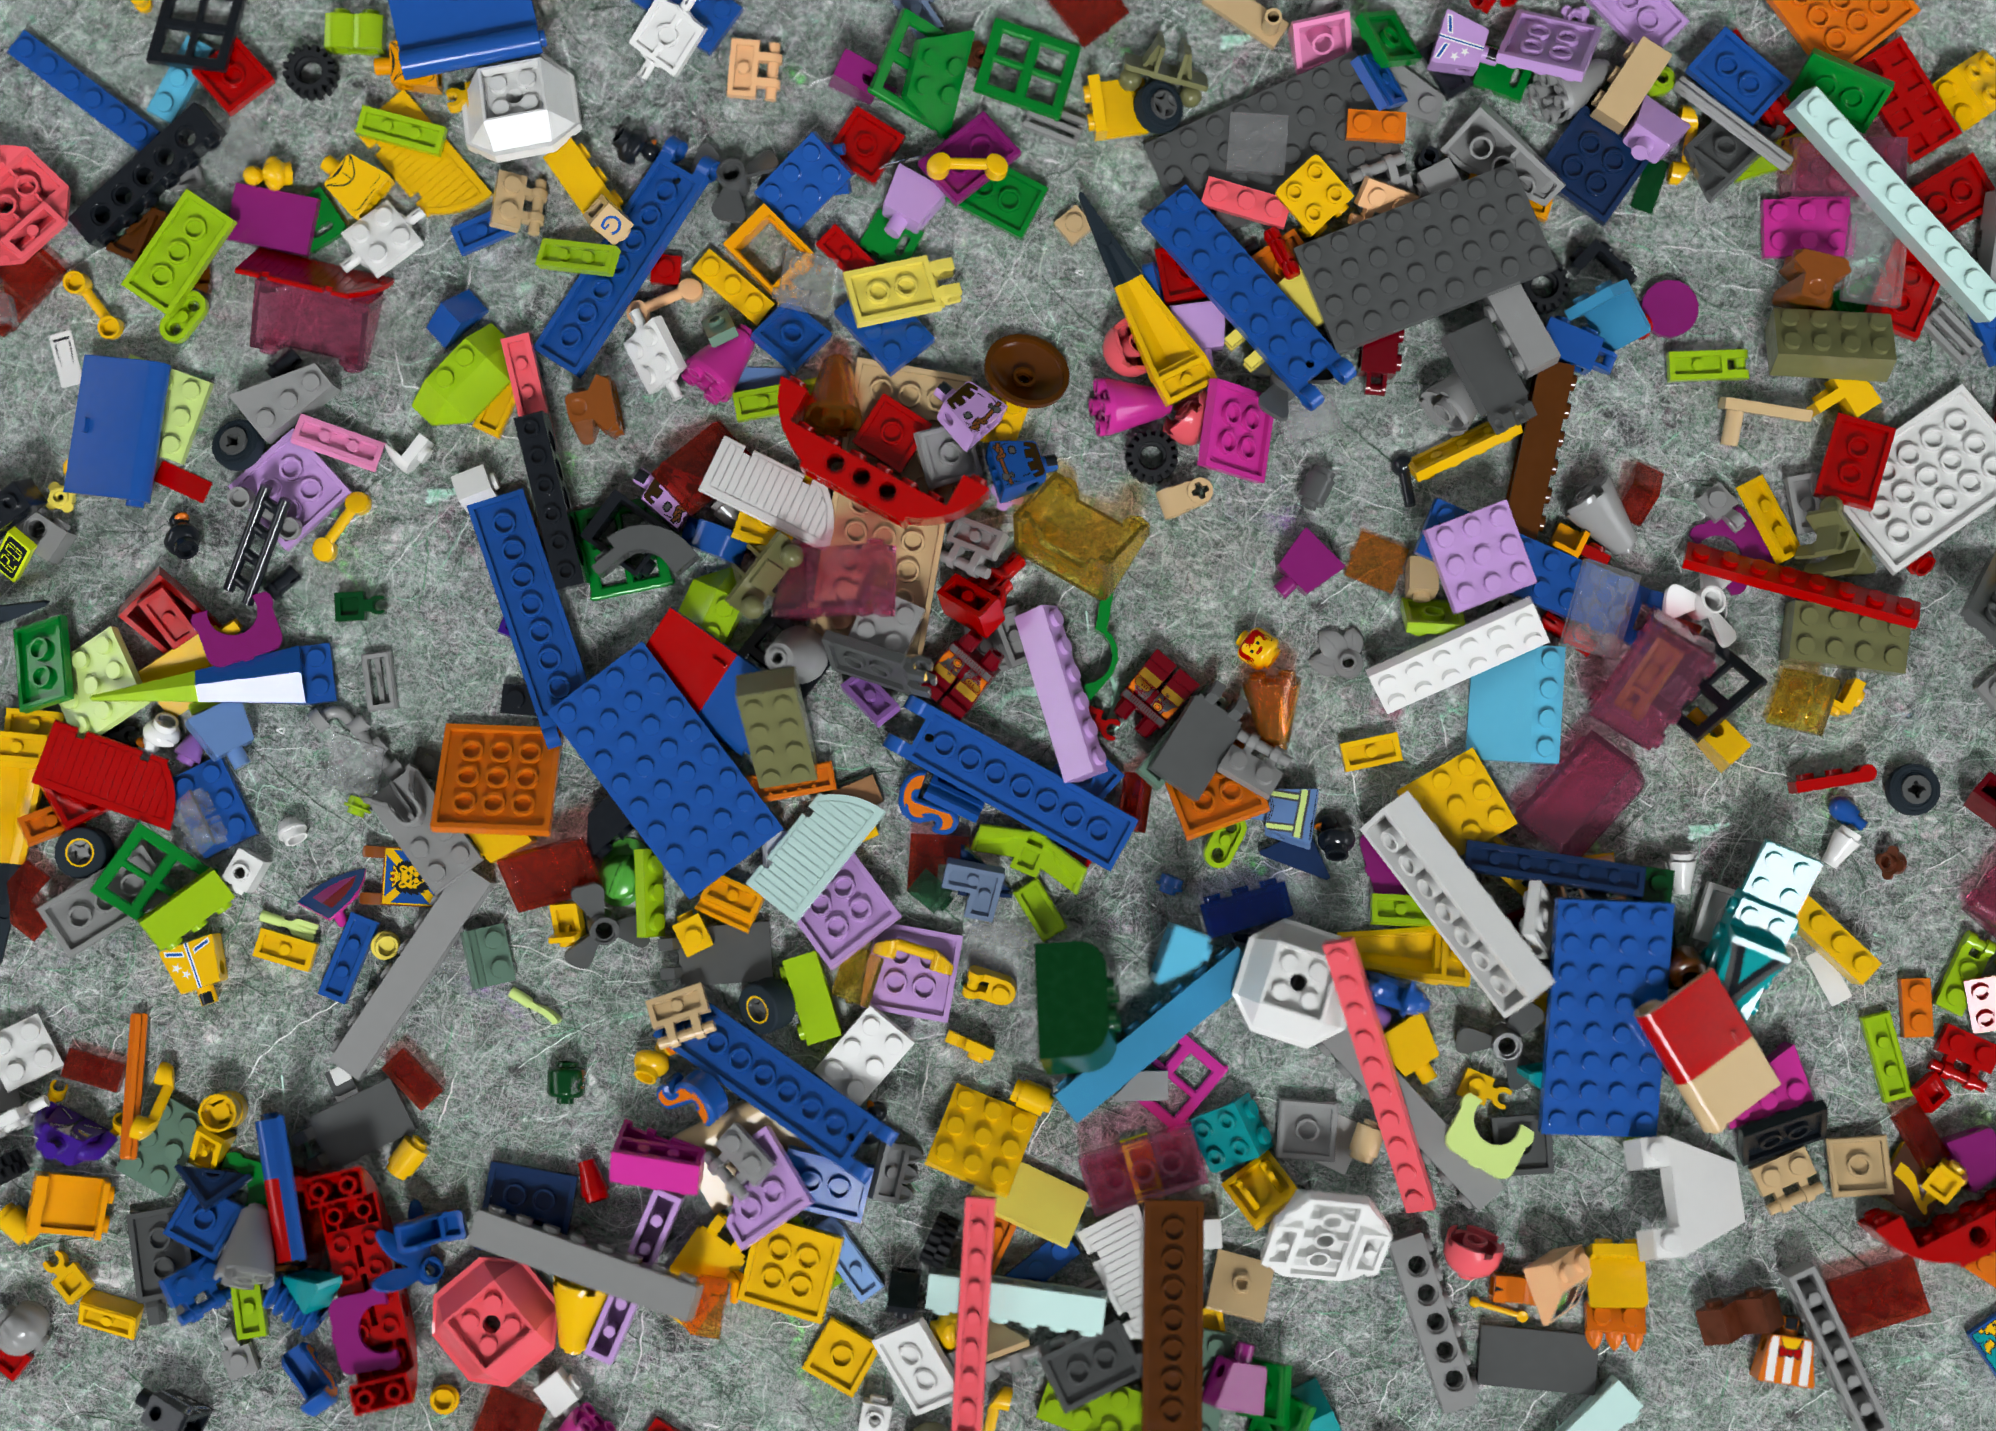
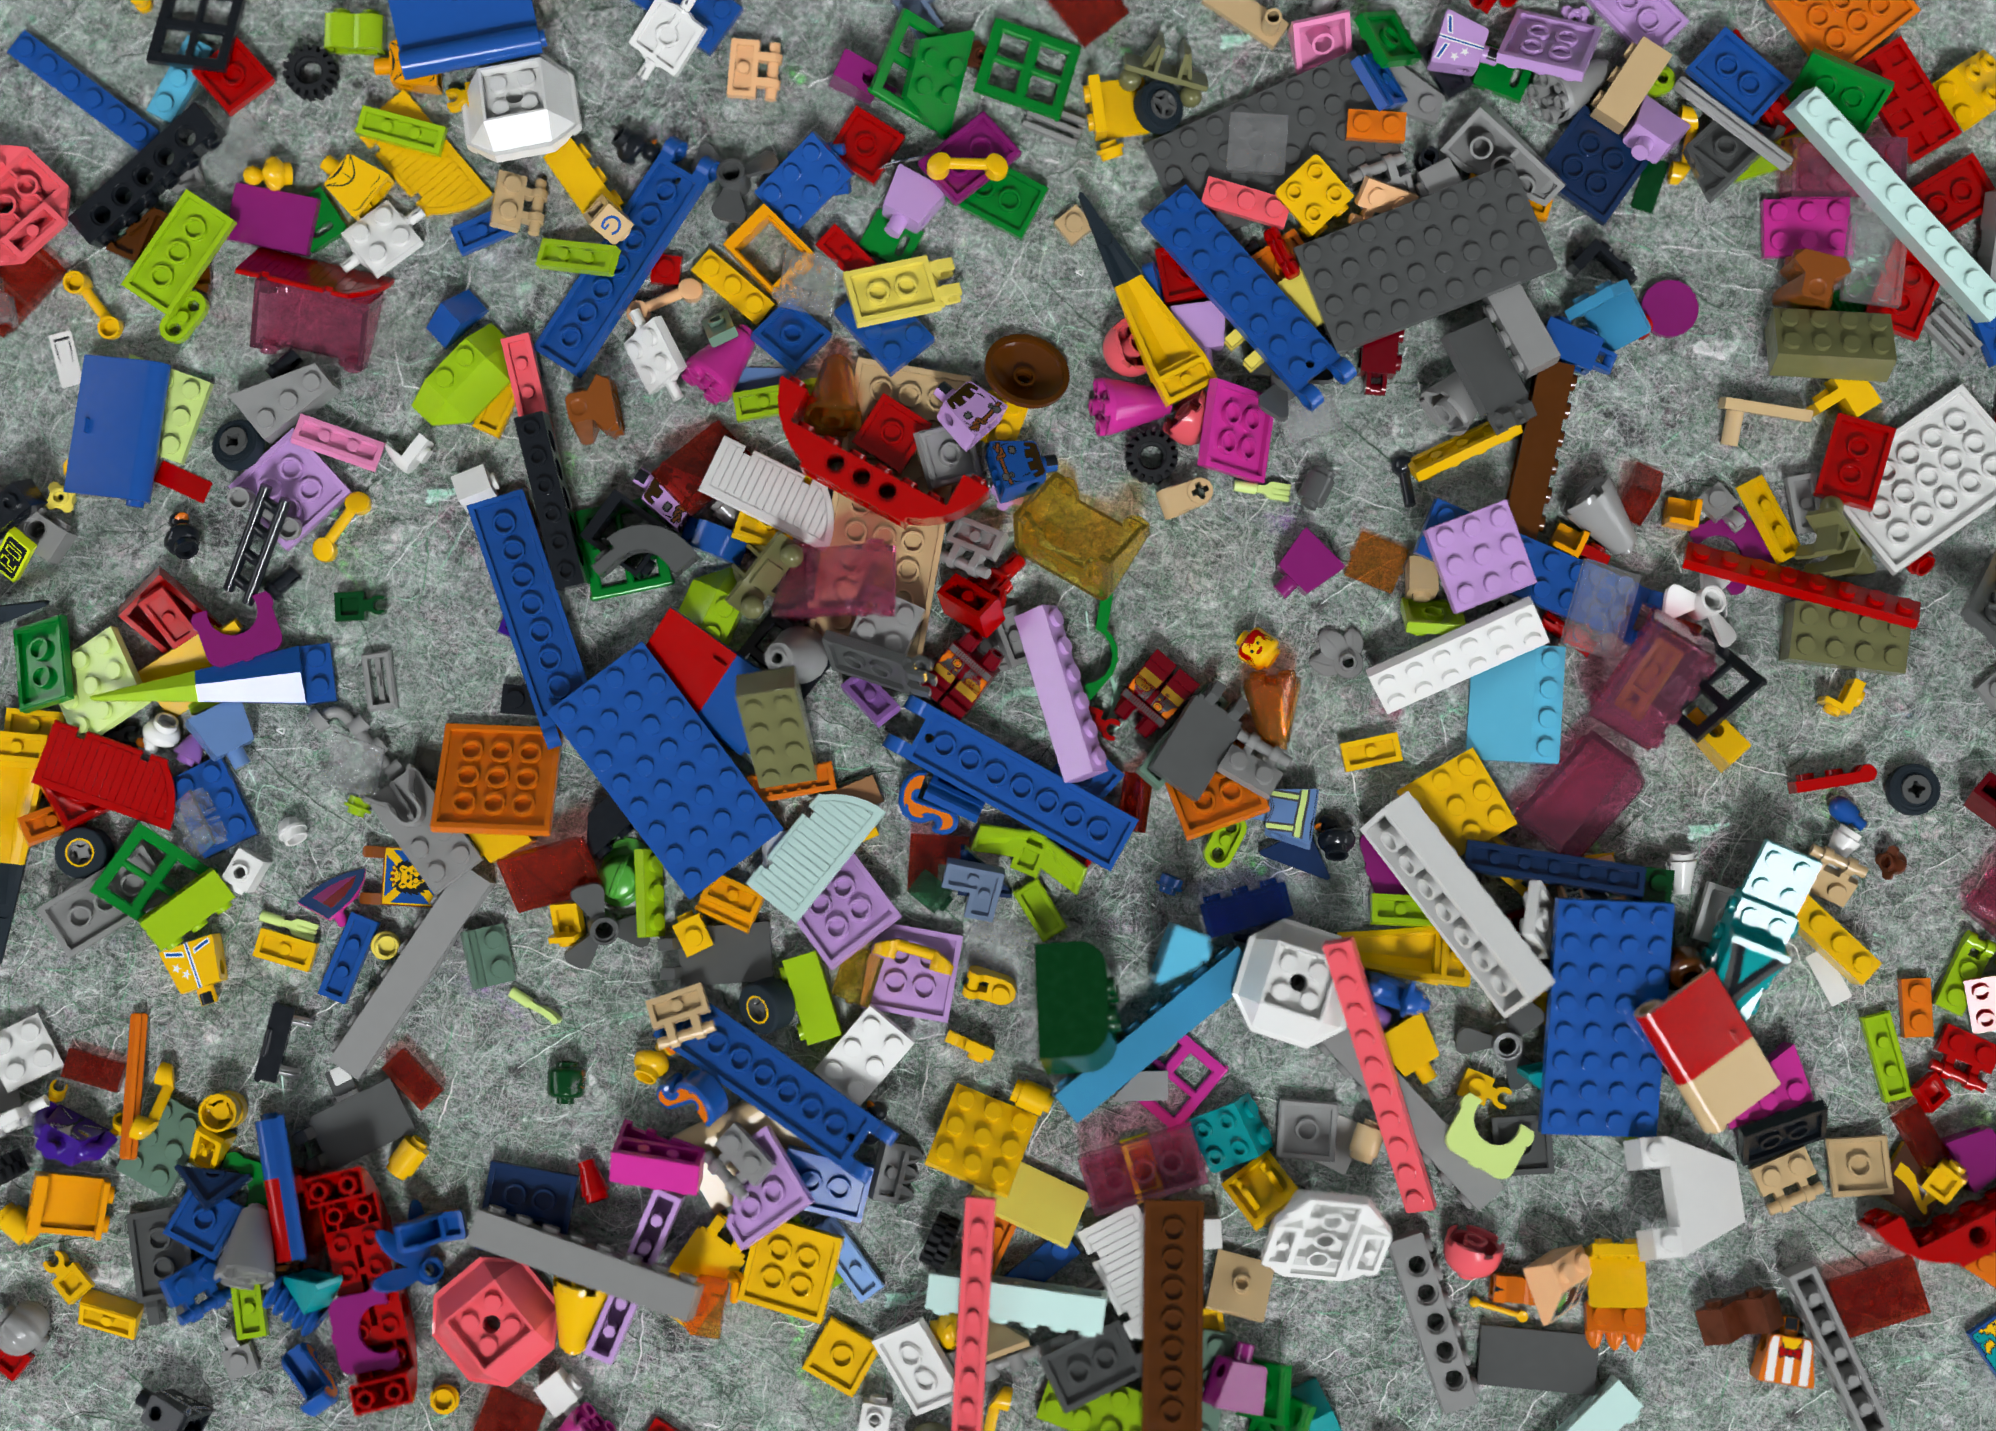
(22, 889): clear red tile -> none
(276, 1041): none -> black piece
(903, 1292): black slope -> none
(1110, 150): none -> yellow plate
(1272, 491): none -> yellowish green piece
(1558, 294): black tyre -> none
(1681, 513): none -> light orange panel
(1706, 365): lime plate -> none
(1803, 701): clear yellow plate -> none
(1834, 884): none -> tan plate

